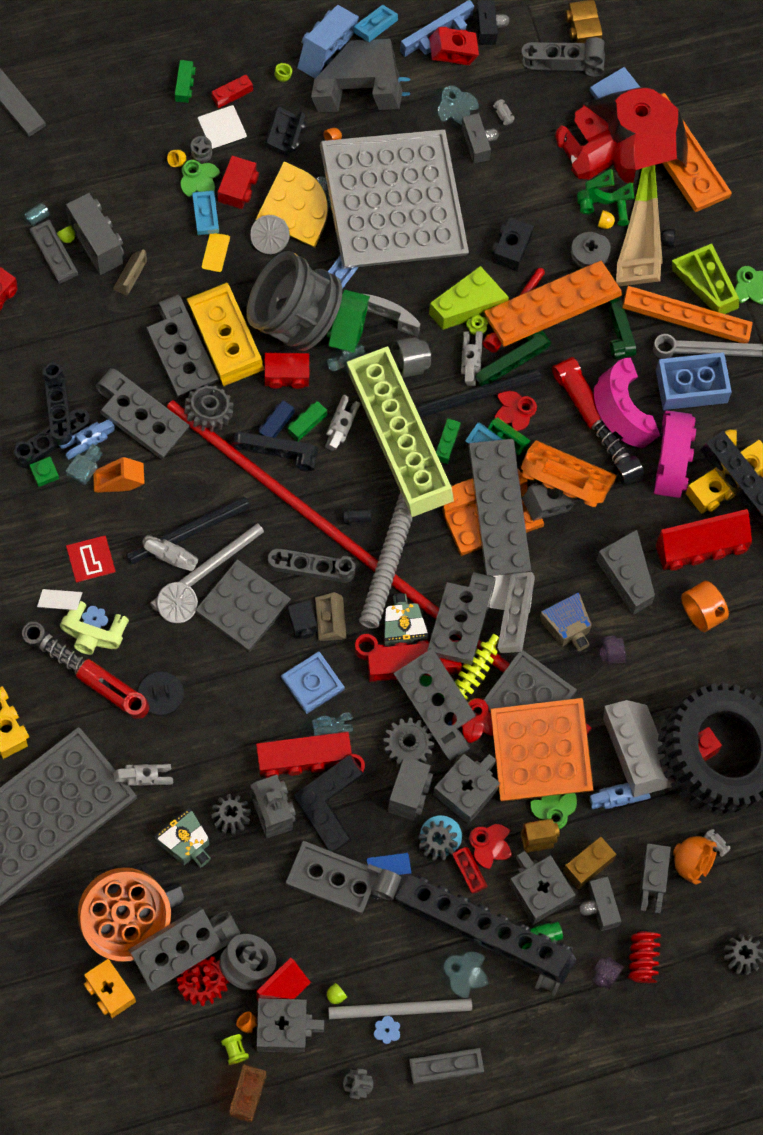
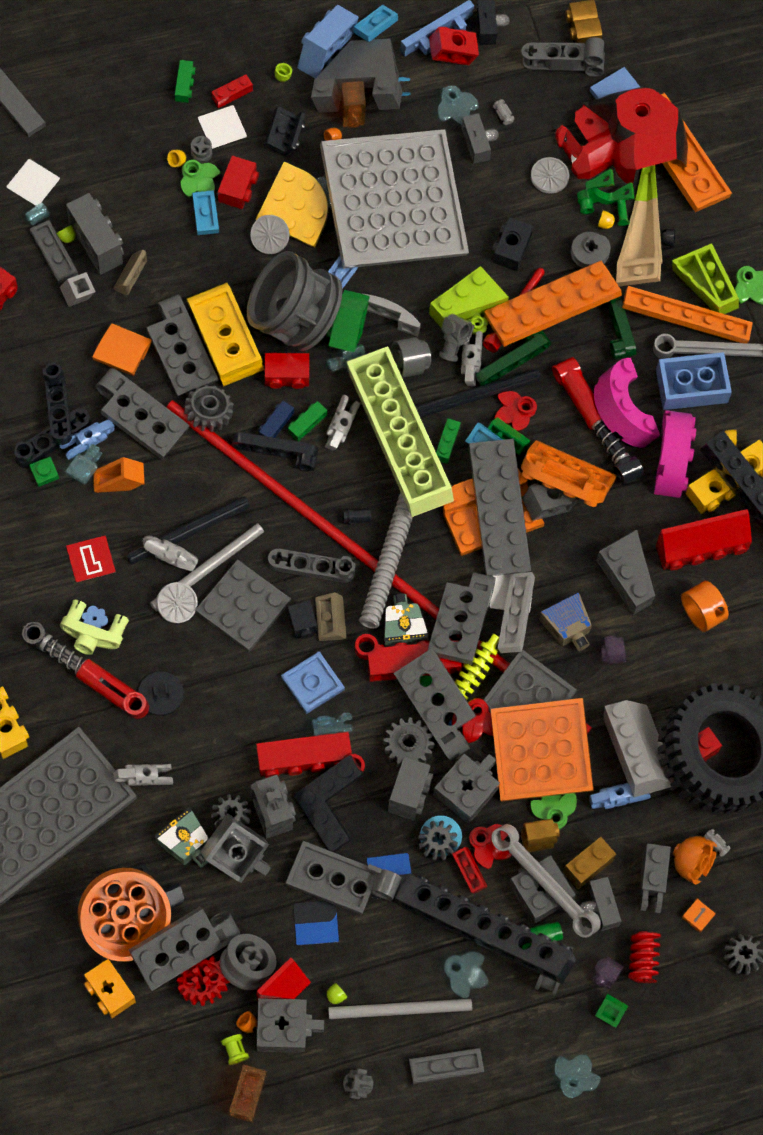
(33, 182): none -> white sticker
(59, 599): white sticker -> none
(77, 289): none -> light grey brick
(122, 349): none -> orange slope
(215, 252): yellow sticker -> none
(237, 862): none -> dark grey hinge
(315, 923): none -> sticker
(353, 104): none -> clear orange brick
(393, 1027): medium blue plant -> none
(456, 333): none -> dark grey connector
(546, 880): none -> light grey piece
(549, 175): none -> light grey wheel
(578, 1072): none -> clear light blue plate
(611, 1010): none -> green plate
(698, 915): none -> orange tile

